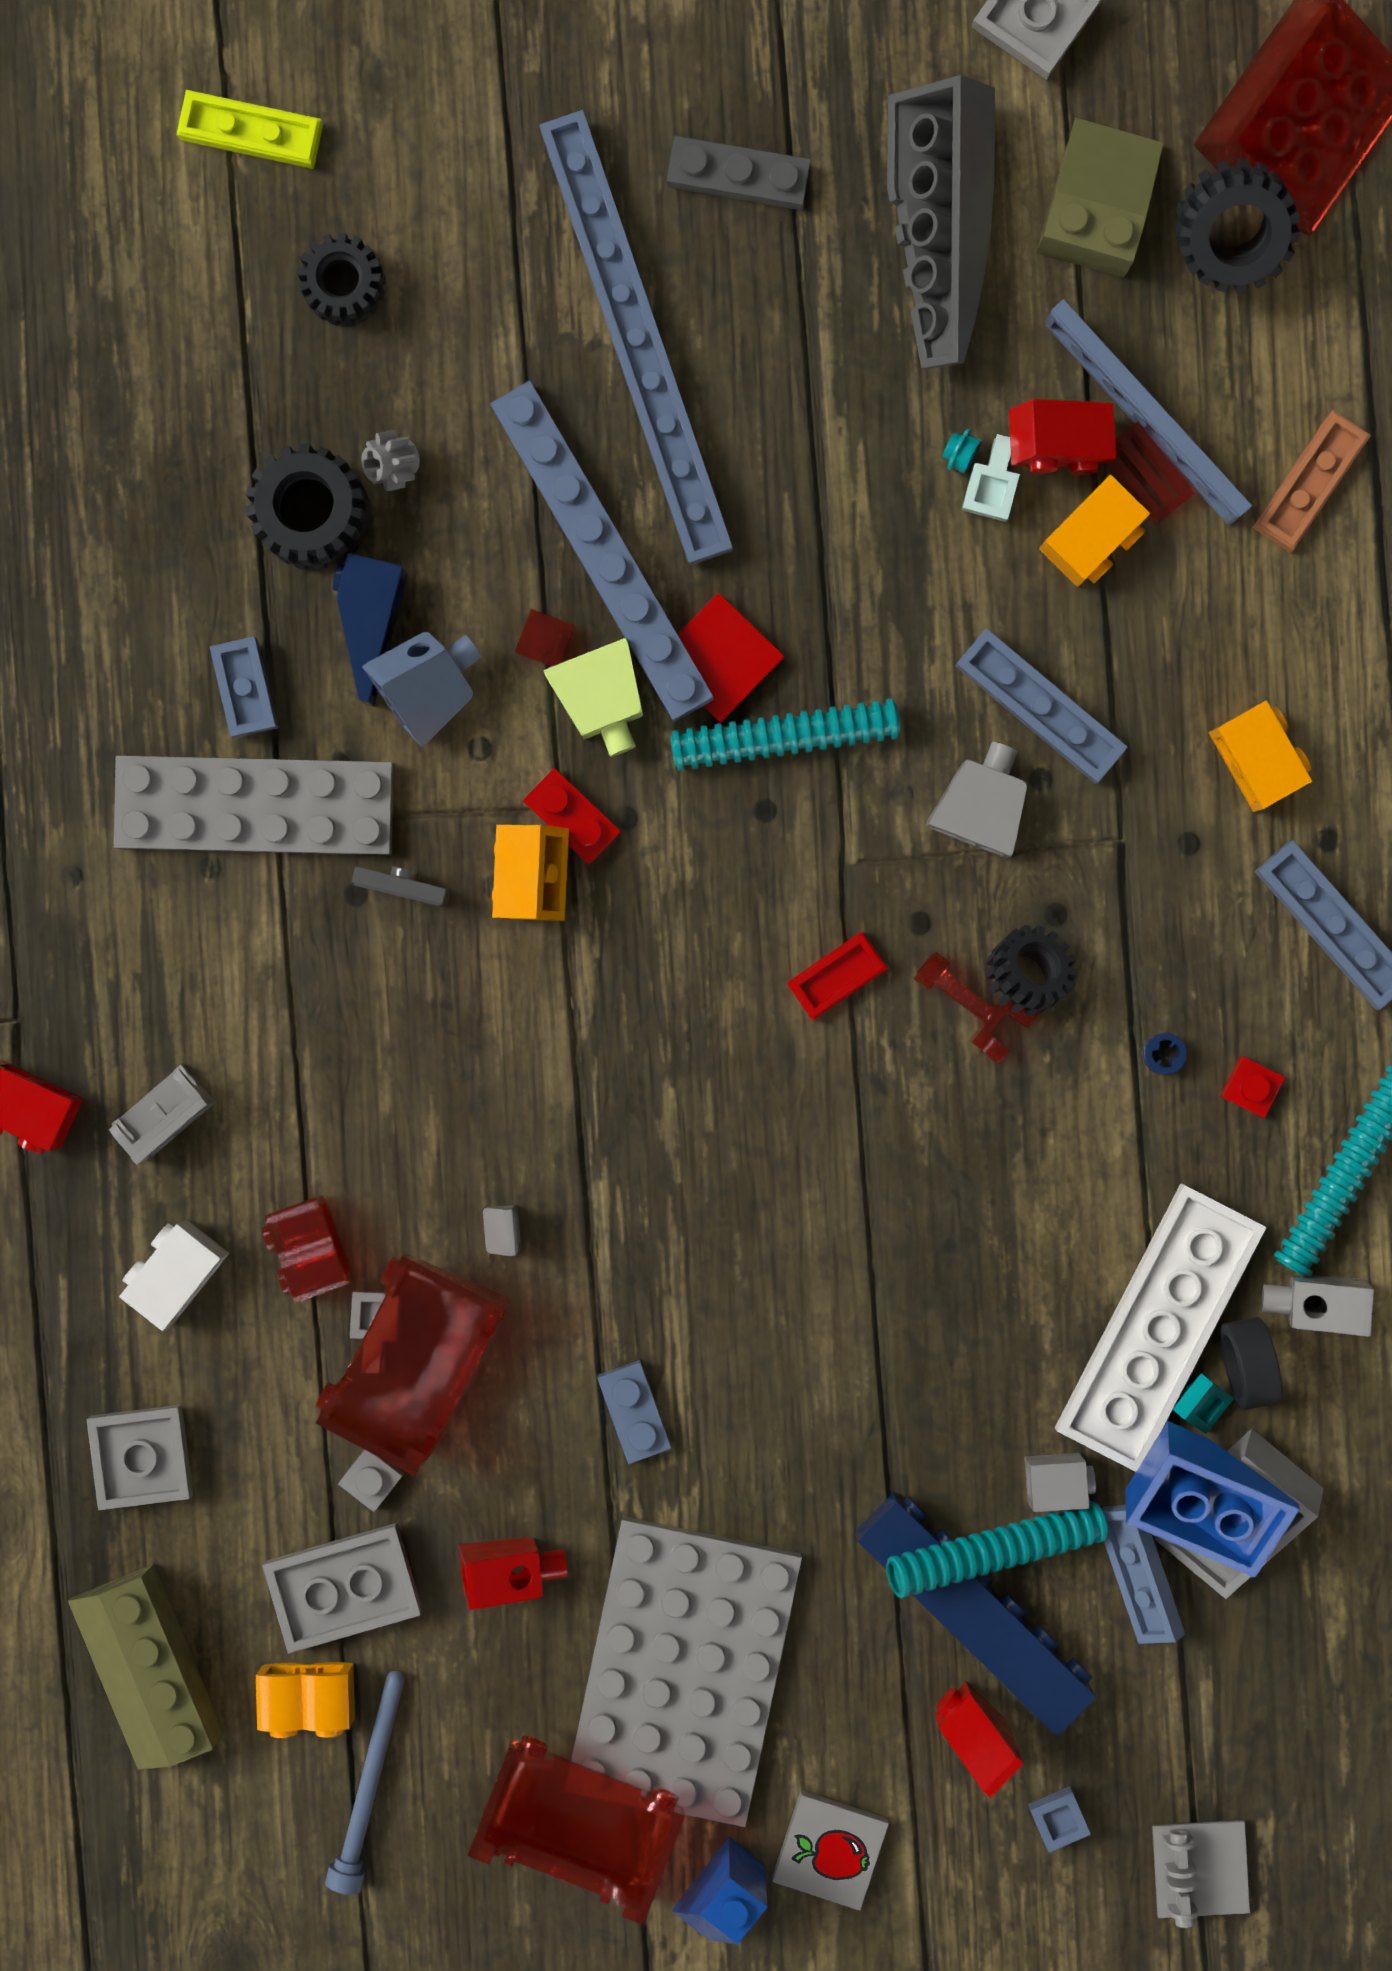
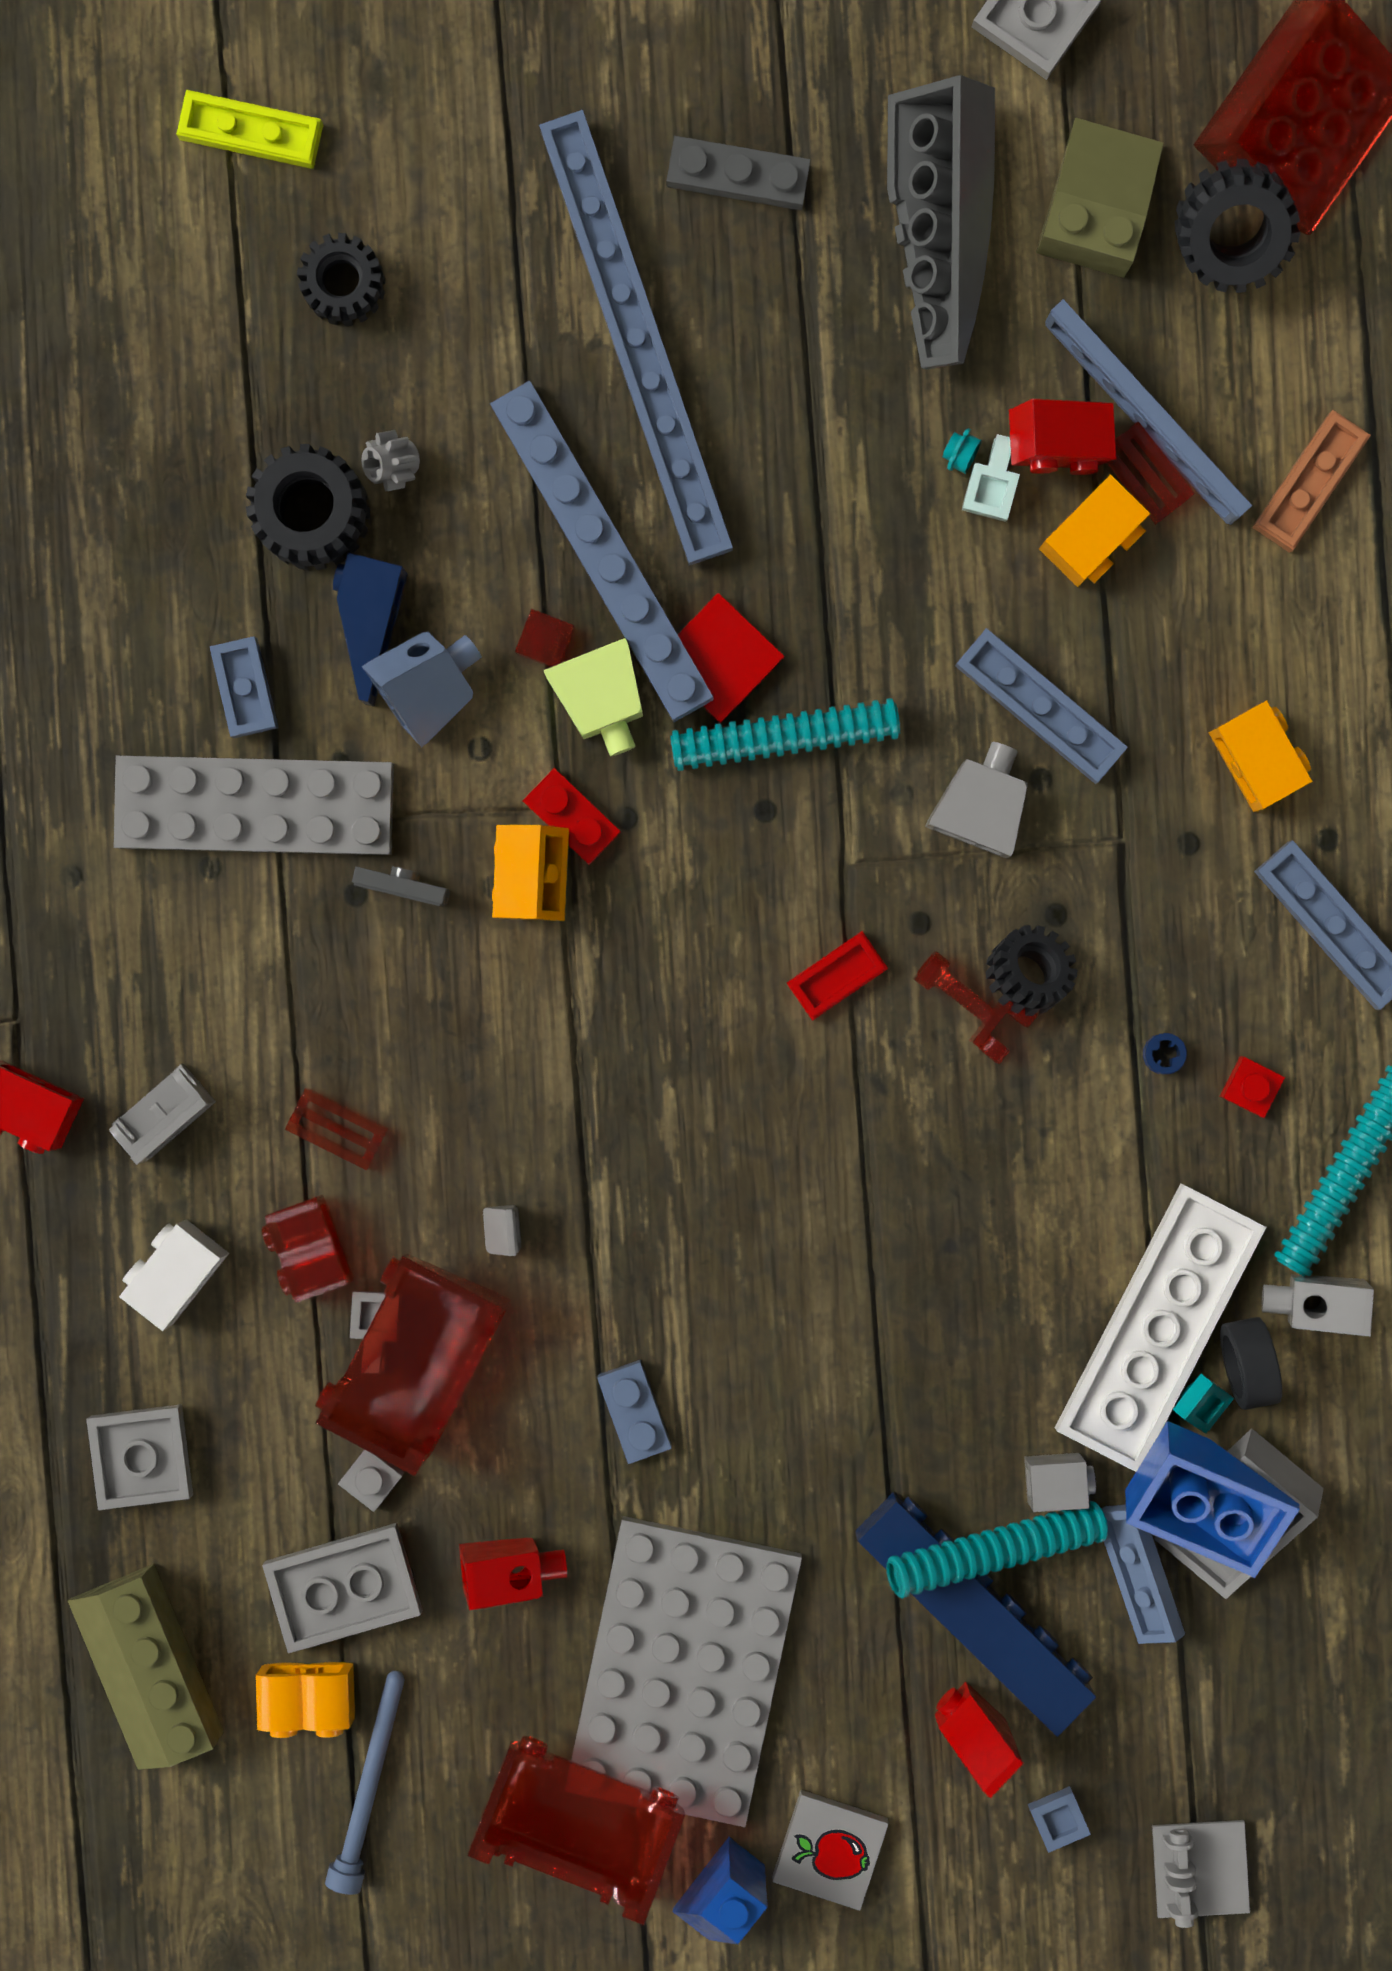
(302, 1111): none -> clear red tile

